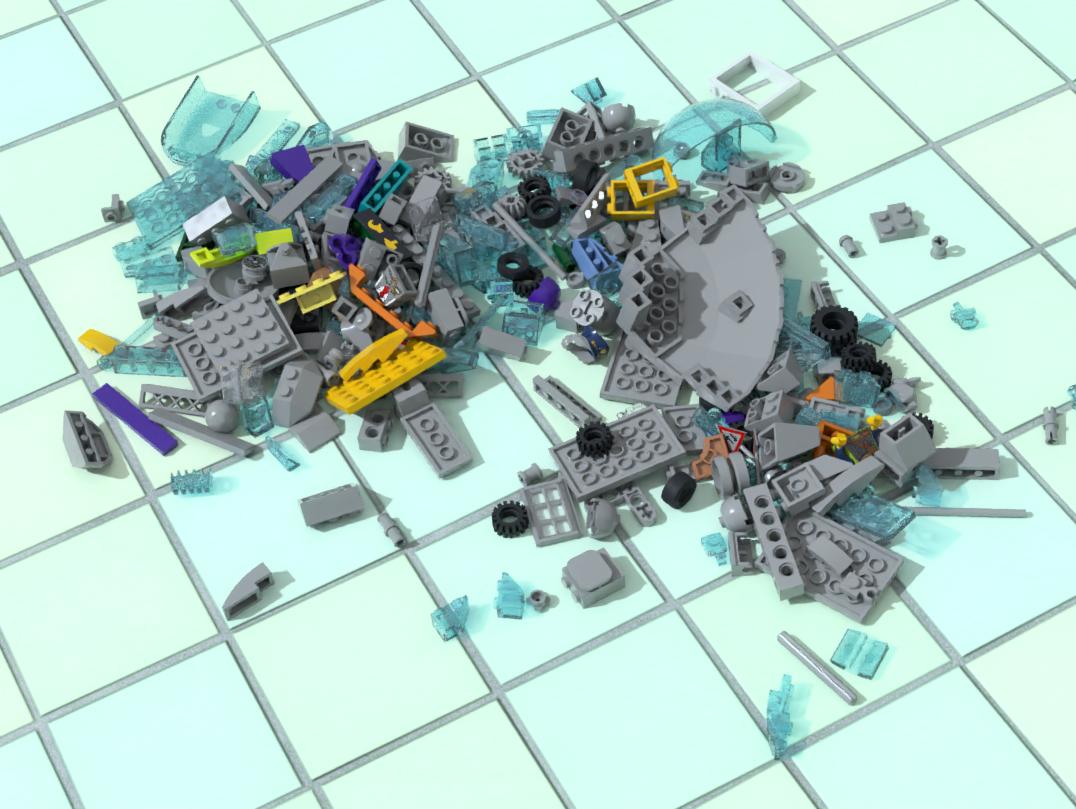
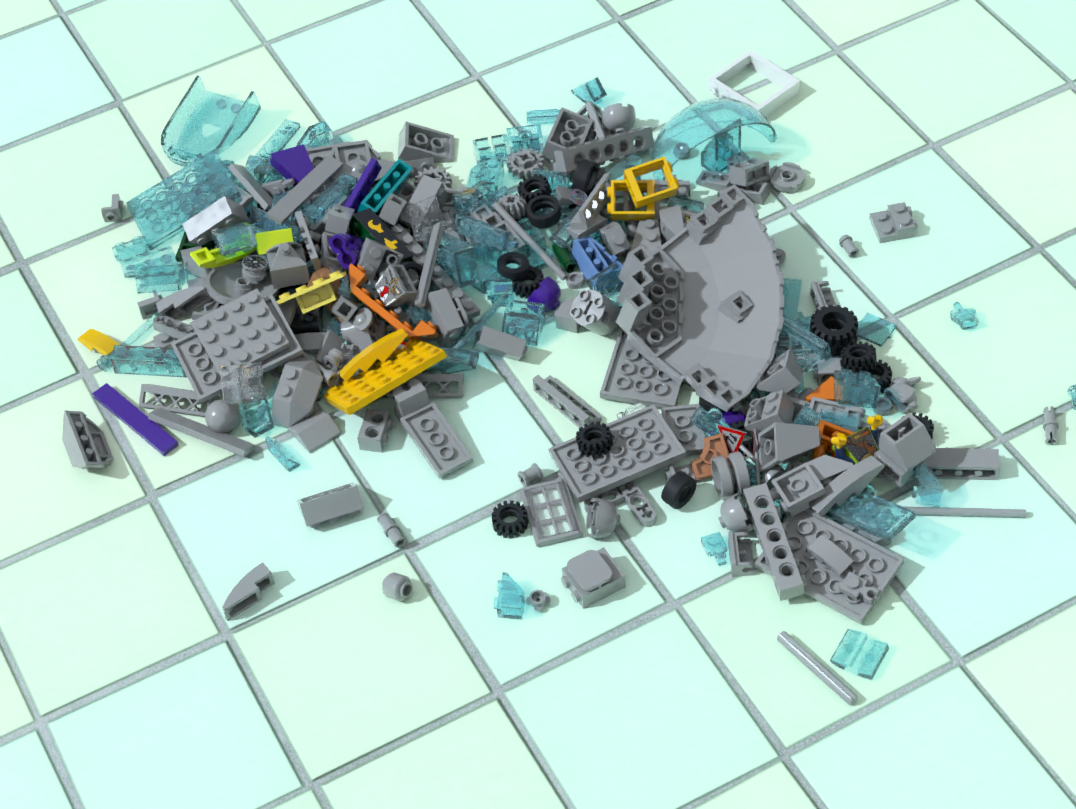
(191, 482): clear light blue piece -> none
(397, 586): none -> light grey head
(451, 619): clear light blue slope -> none
(586, 345): piece -> none
(778, 718): clear light blue slope -> none
(939, 244): light grey bush -> none

